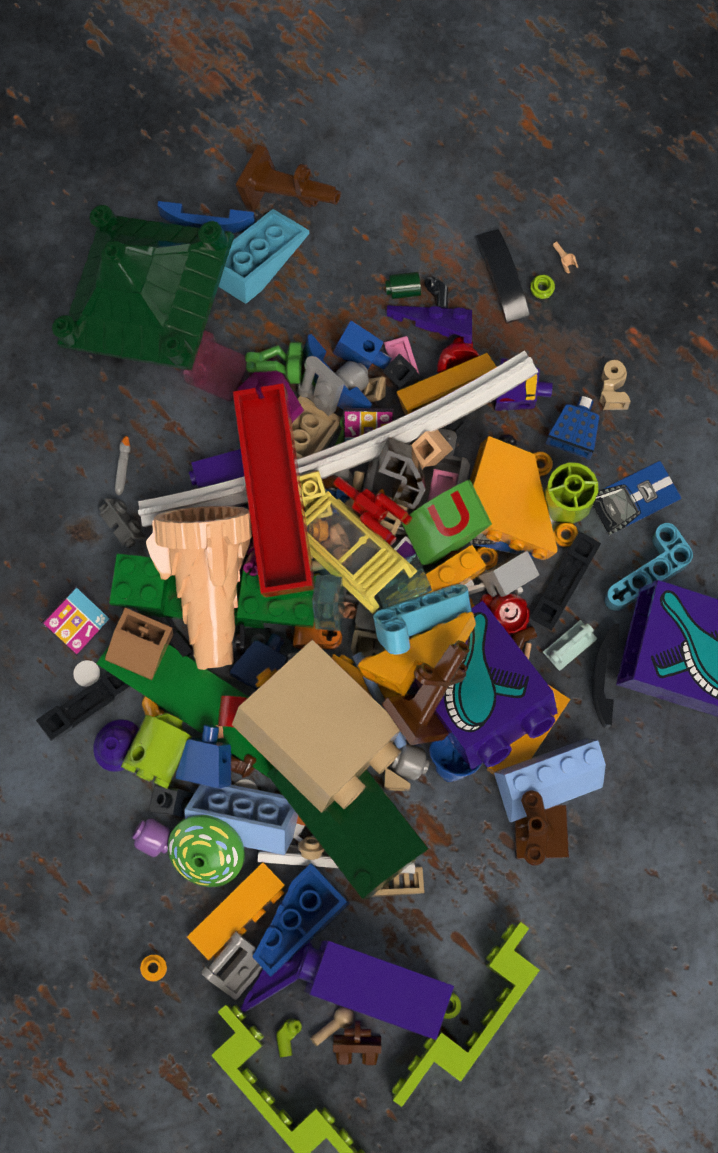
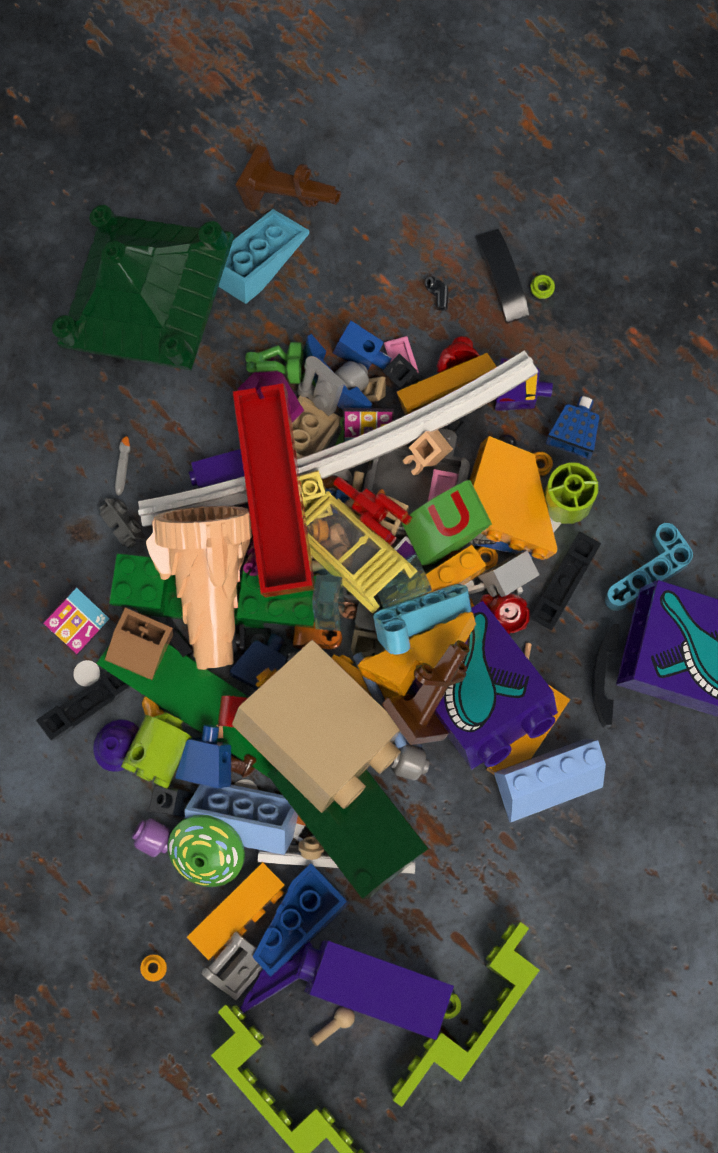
(216, 368): clear pink bracket -> none
(237, 221): blue slope -> none
(286, 1034): lime arm -> none
(357, 1041): reddish brown hips -> none
(394, 782): tan slope -> none
(402, 463): dark brown brick -> none
(403, 285): dark green brick -> none
(418, 885): tan slope -> none
(436, 319): dark purple wing -> none
(448, 761): blue hat -> none
(523, 636): reddish brown arm -> none
(542, 832): reddish brown piece -> none
(565, 527): light orange plate -> none
(566, 259): light nougat hand -> none
(570, 645): light aqua hinge -> none
(614, 377): tan leg -> none
(635, 497): sticker -> none

